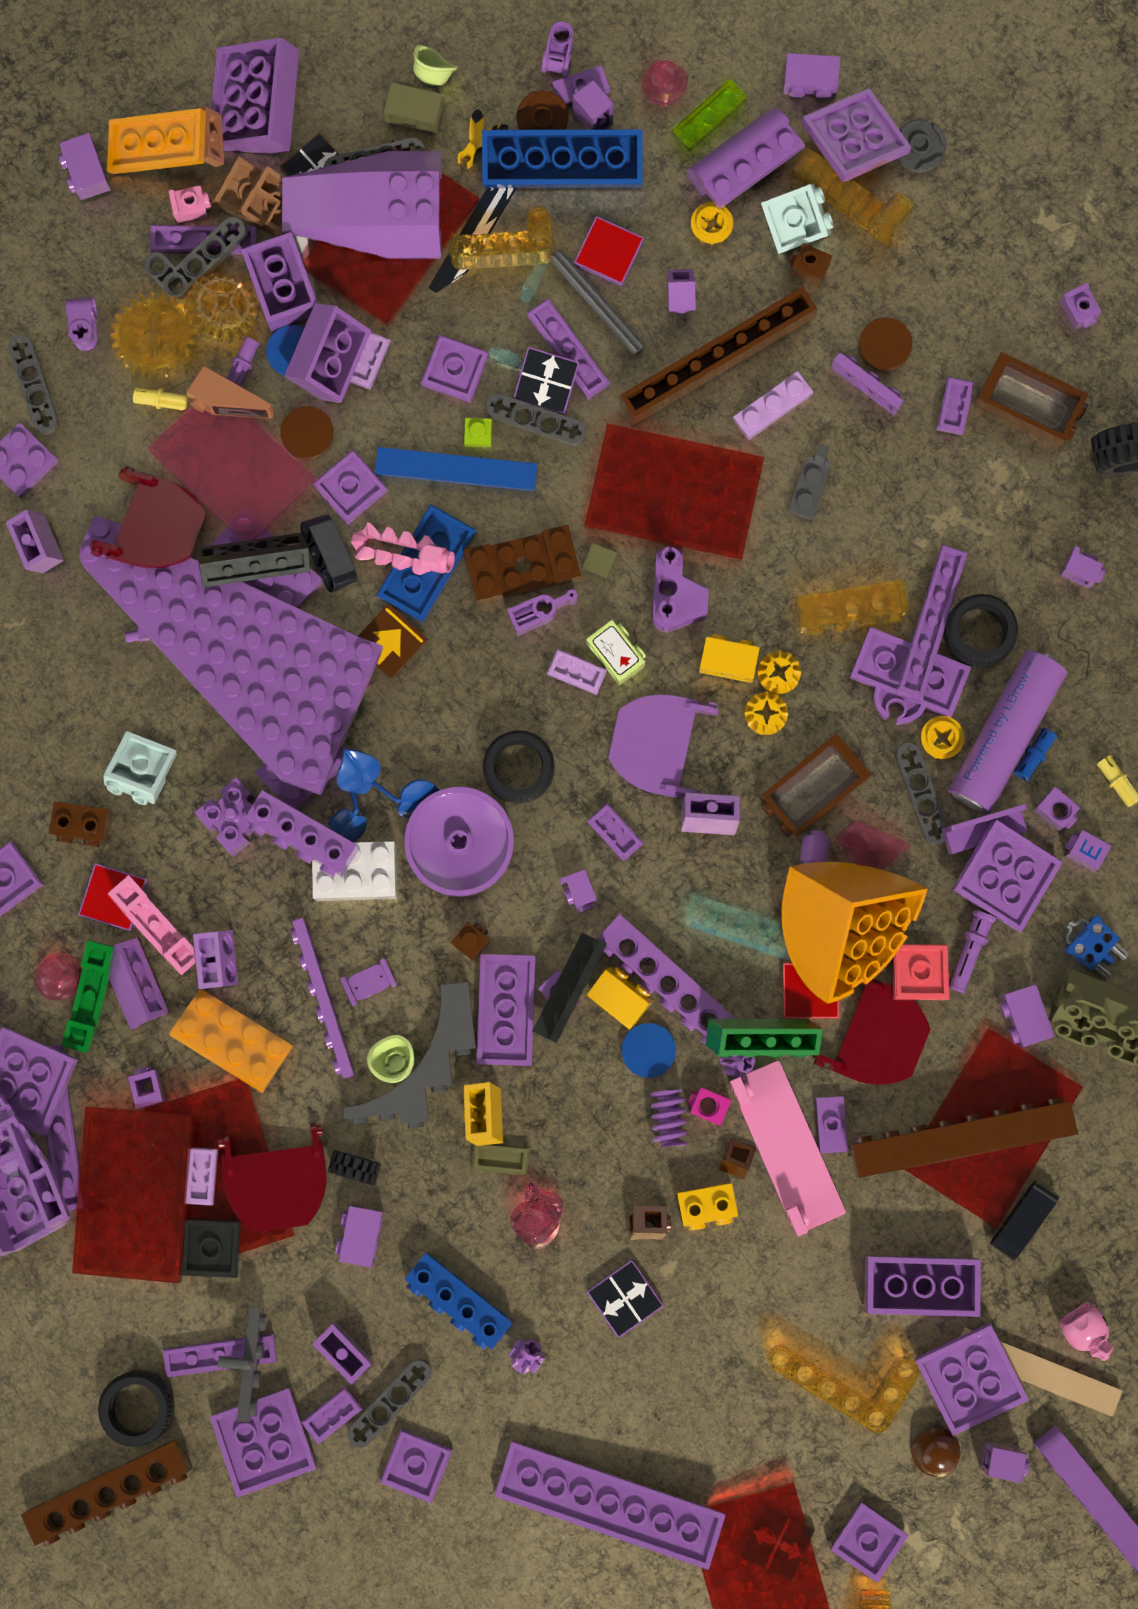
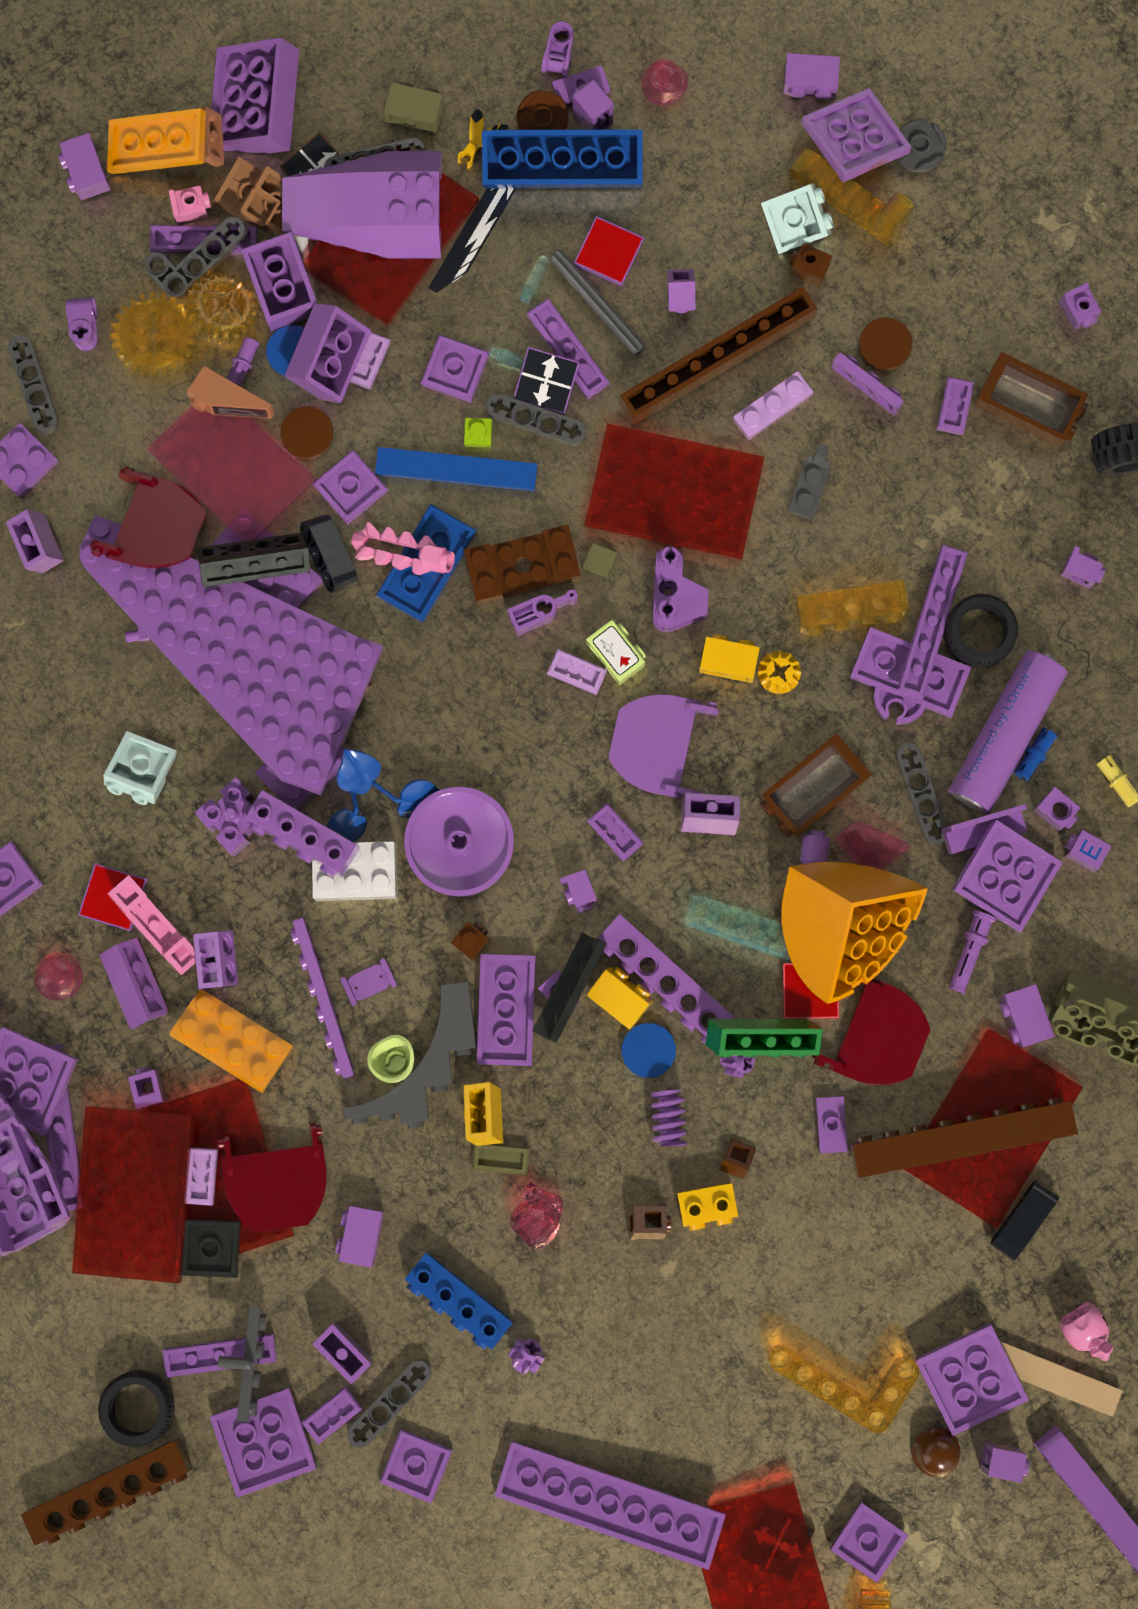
(80, 823): reddish brown brick -> none
(90, 996): green slope -> none
(159, 398): light yellow axle -> none
(354, 1167): black tyre -> none
(397, 636): reddish brown tile -> none
(431, 67): yellowish green helmet -> none
(502, 242): clear yellow beam -> none
(509, 739): black tyre -> none
(625, 1298): black tile -> none
(708, 212): yellow gear -> none
(709, 114): clear neon green plate -> none
(722, 1105): dark pink brick -> none
(745, 158): medium lavender brick -> none
(757, 722): yellow gear -> none
(787, 1147): bright pink bracket -> none
(921, 972): coral tile -> none
(922, 1285): medium lavender brick -> none
(942, 724): yellow gear -> none
(1085, 940): blue piece -> none

